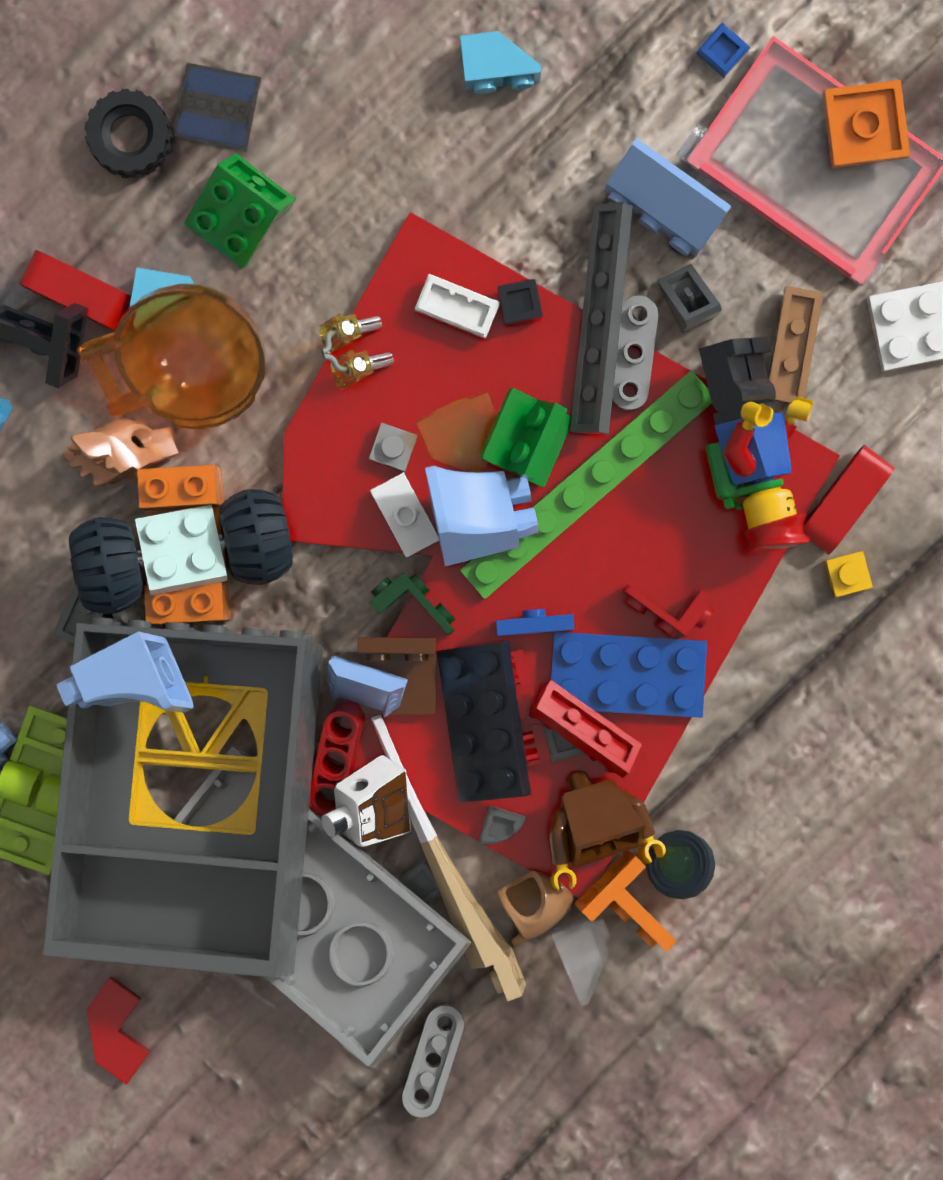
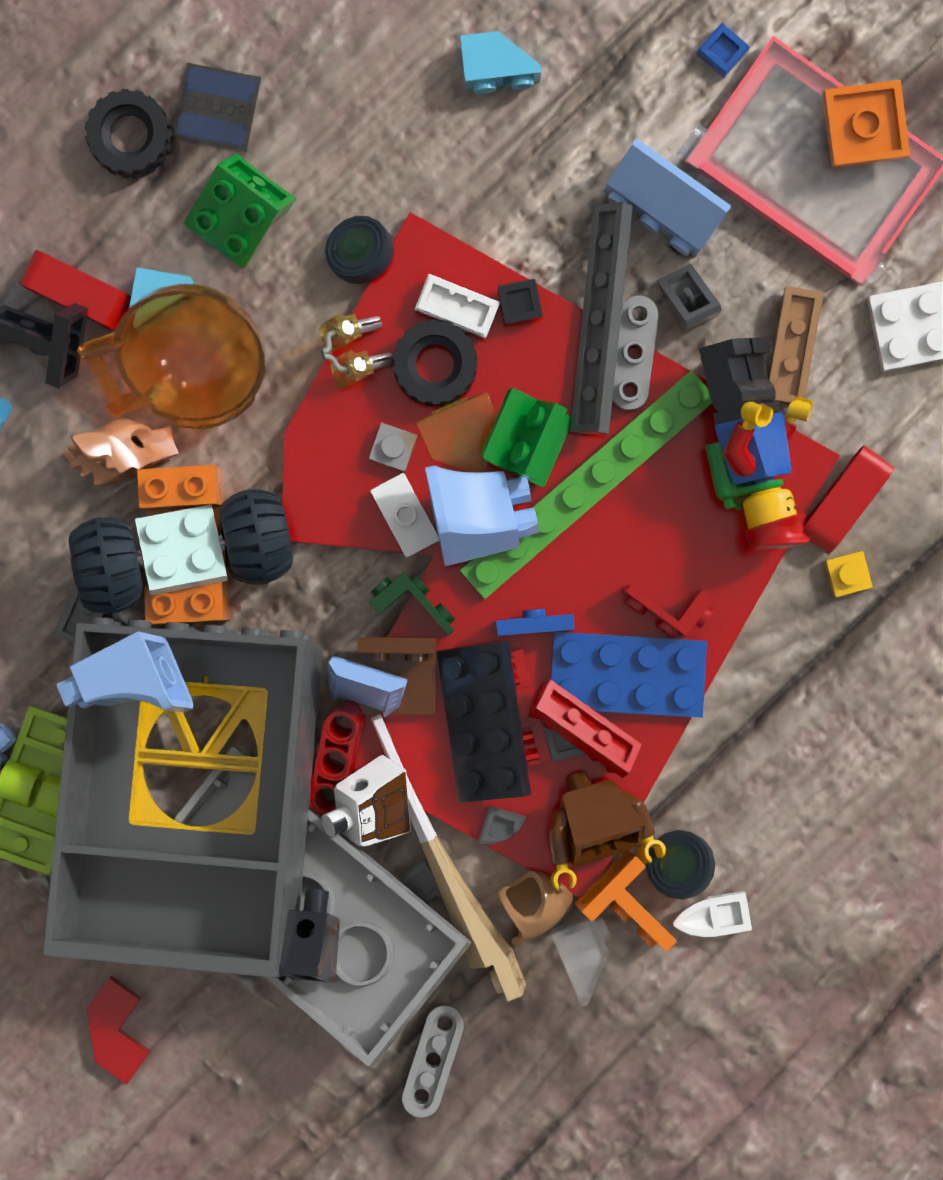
(315, 955): none -> black torso
(359, 249): none -> black wheel
(435, 334): none -> black tyre
(716, 916): none -> white plate

